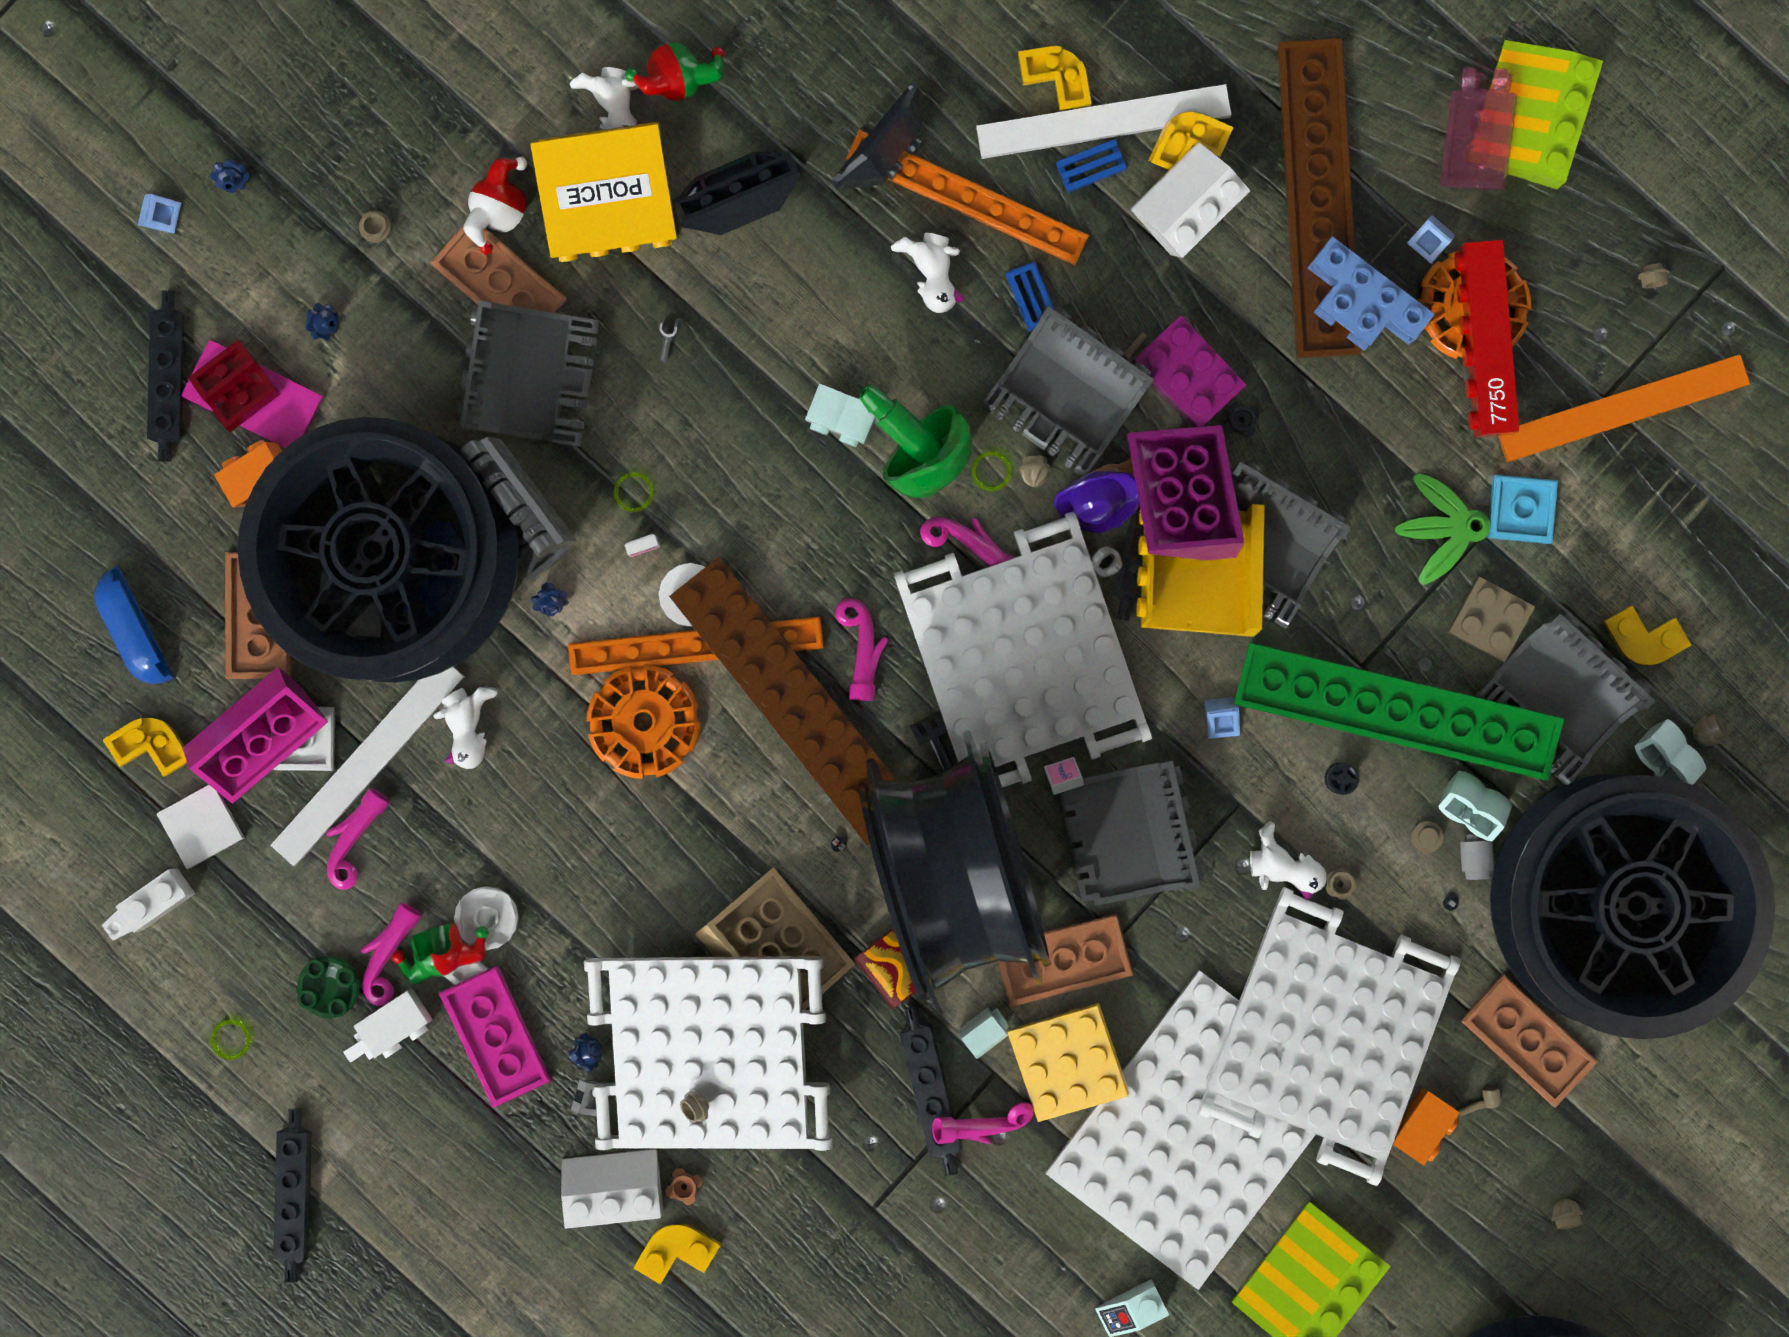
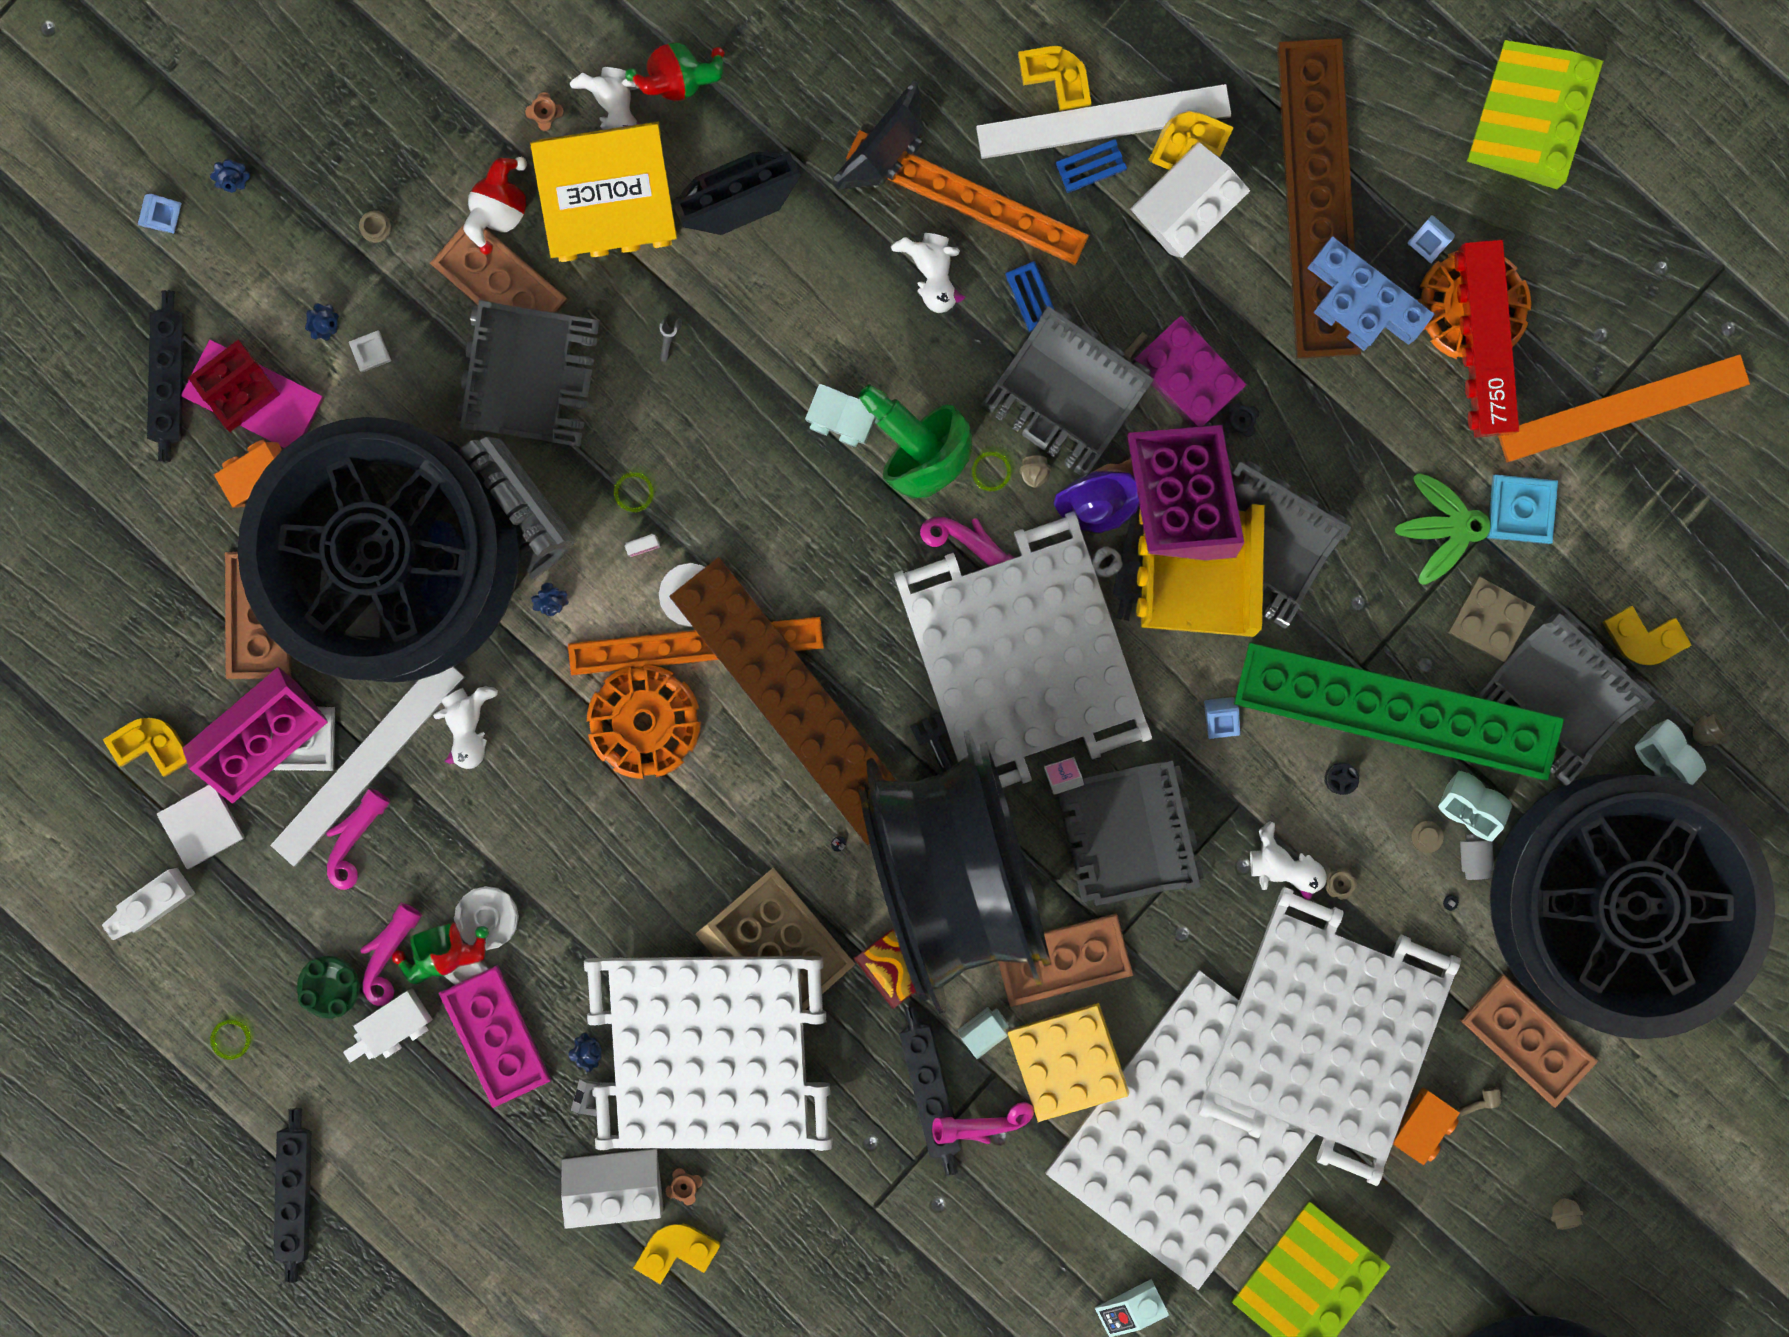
(130, 629): blue brick -> none
(370, 351): none -> white tile
(534, 111): none -> nougat plate
(694, 1107): dark tan plate -> none
(867, 655): dark pink plant -> none
(1479, 133): clear pink tile -> none
(1654, 276): dark tan plate -> none

